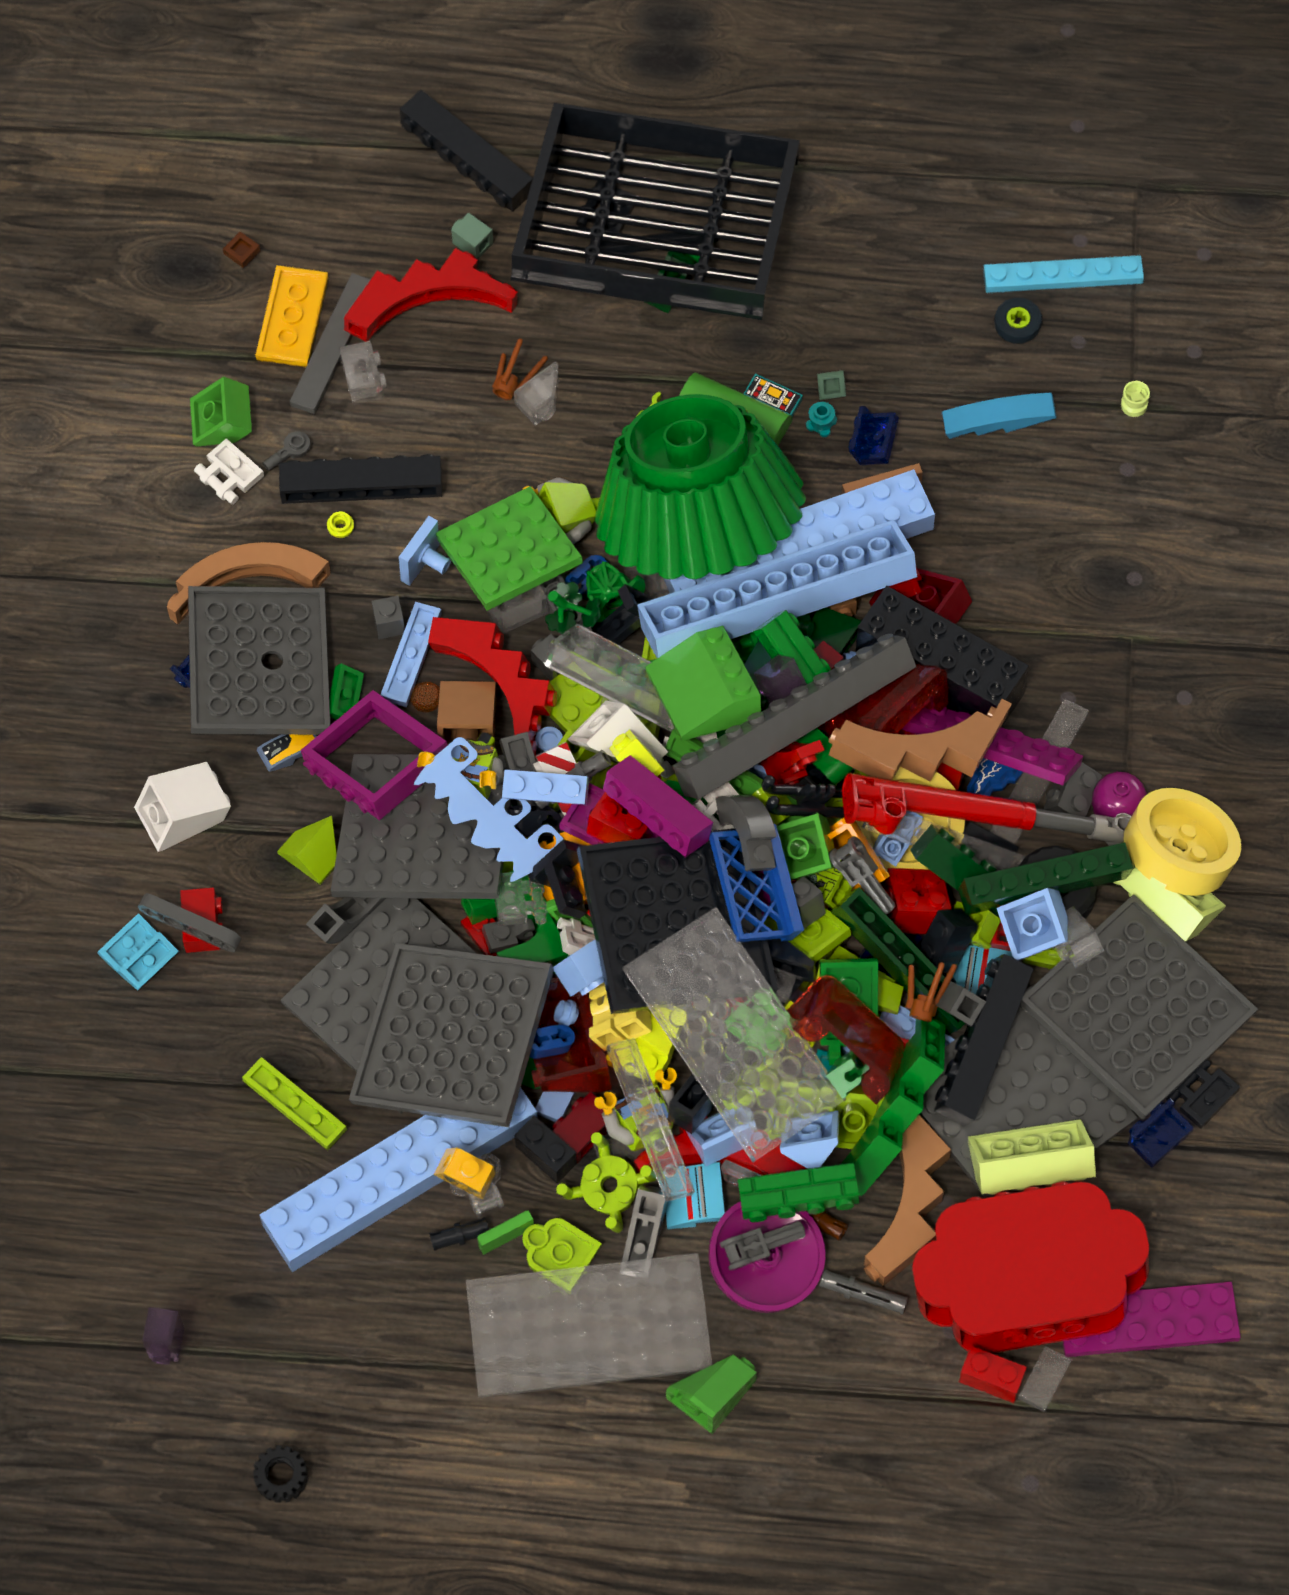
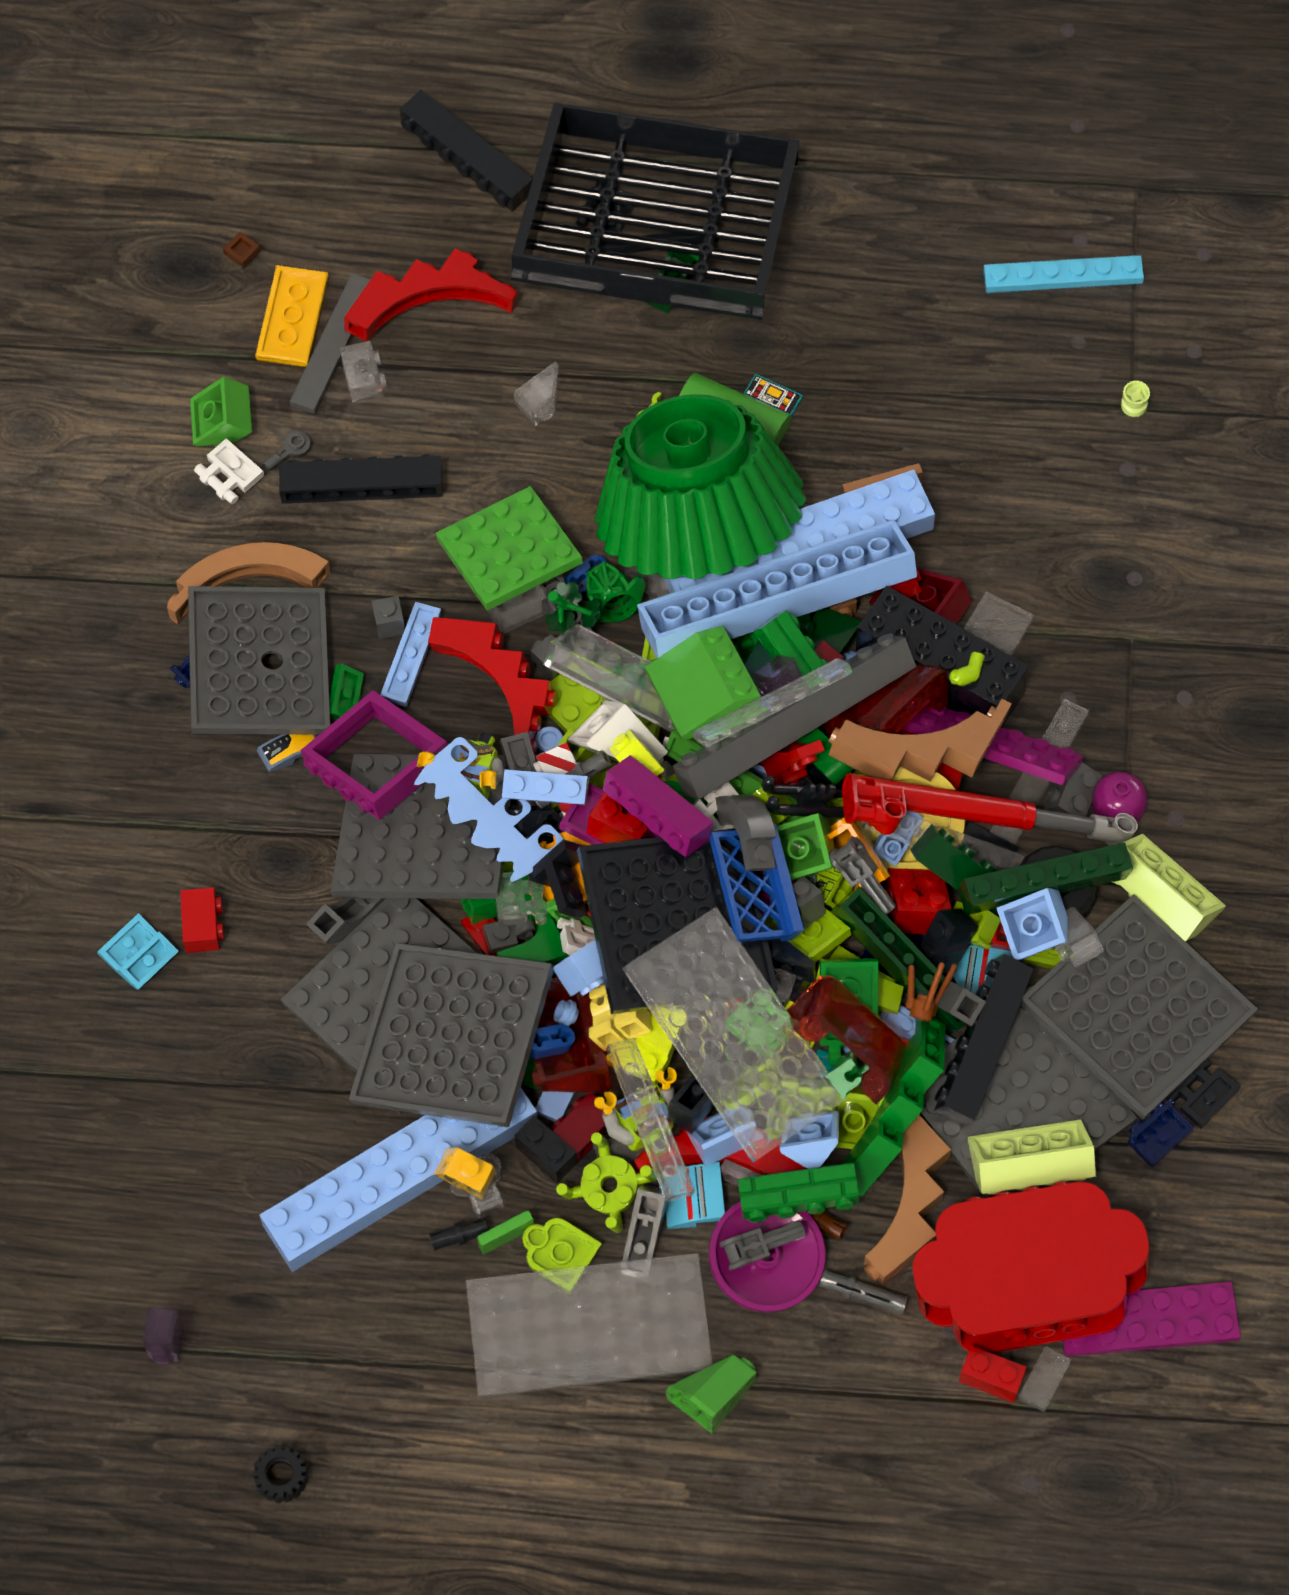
(181, 804): white slope -> none
(189, 922): dark grey beam -> none
(294, 1103): lime plate -> none
(312, 849): lime slope -> none
(340, 518): neon yellow plate -> none
(422, 551): light blue tile -> none
(425, 697): clear orange piece -> none
(466, 710): medium nougat slope -> none
(472, 236): sand green brick -> none
(506, 382): dark orange plant -> none
(569, 506): lime torso -> none
(625, 618): black bracket -> none
(772, 702): none -> clear tile
(821, 418): teal brick -> none
(831, 385): sand green slope -> none
(873, 436): clear blue bracket -> none
(969, 673): none -> lime arm
(992, 777): blue rock -> none
(999, 413): dark azure slope -> none
(999, 623): none -> clear tile
(1029, 325): black bush -> none
(1191, 824): light yellow brick -> none

